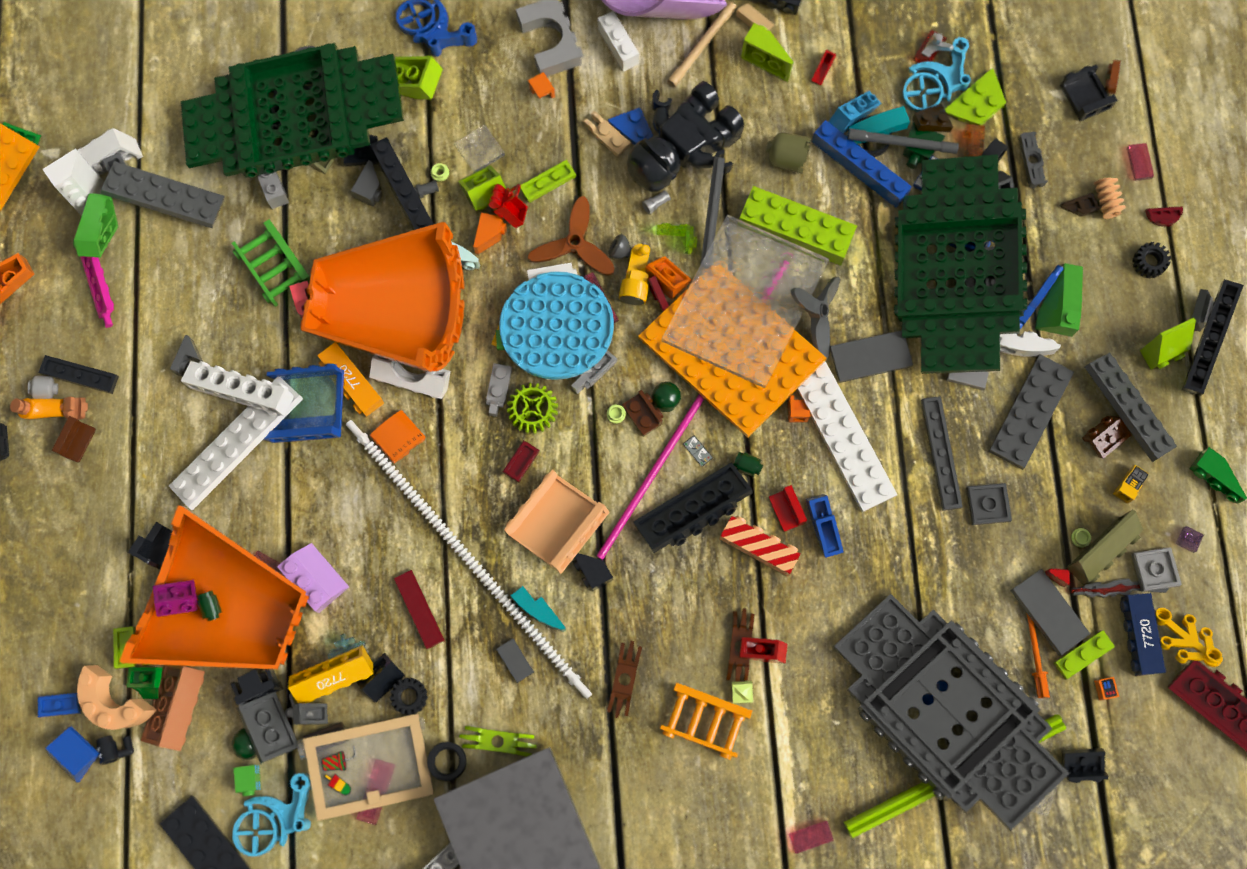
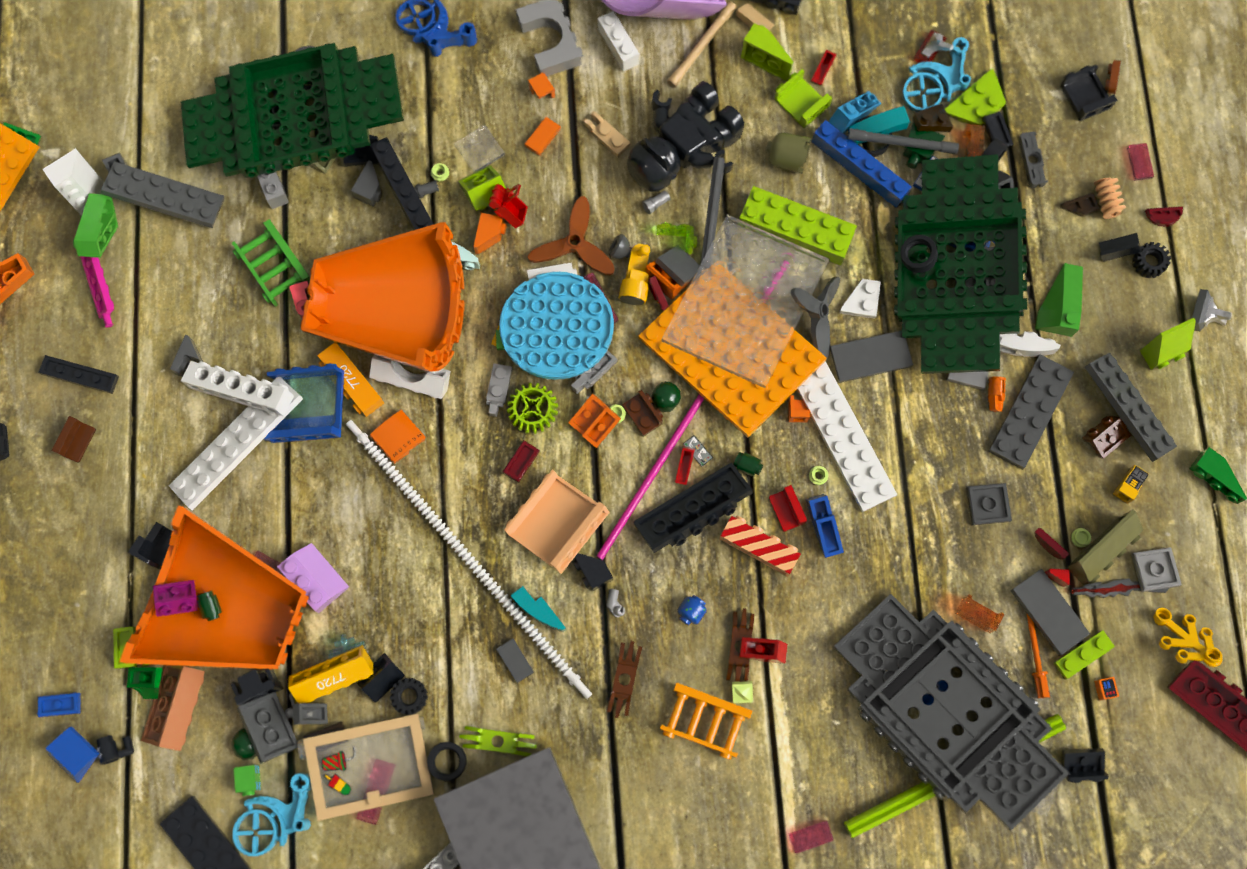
(42, 387): light grey head -> none
(51, 407): piece -> none
(101, 709): light nougat brick -> none
(107, 145): white wedge -> none
(418, 76): lime slope -> none
(419, 609): dark red tile -> none
(542, 136): none -> orange tile
(547, 181): lime plate -> none
(594, 420): none -> orange slope
(613, 605): none -> light grey arm
(632, 125): blue wing -> none
(678, 265): none -> dark grey tile
(685, 465): none -> red piece
(692, 610): none -> blue head
(801, 99): none -> lime panel
(818, 469): none -> yellowish green plate
(863, 300): none -> white wing
(919, 240): none -> black tyre
(941, 453): dark grey tile -> none
(979, 614): none -> clear orange panel
(996, 393): none -> orange hinge
(997, 128): none -> black tile
(1040, 294): blue piece -> none
(1050, 544): none -> dark red tile
(1120, 247): none -> black panel
(1142, 634): dark blue brick -> none
(1190, 539): clear purple tile -> none
(1212, 337): black brick -> none

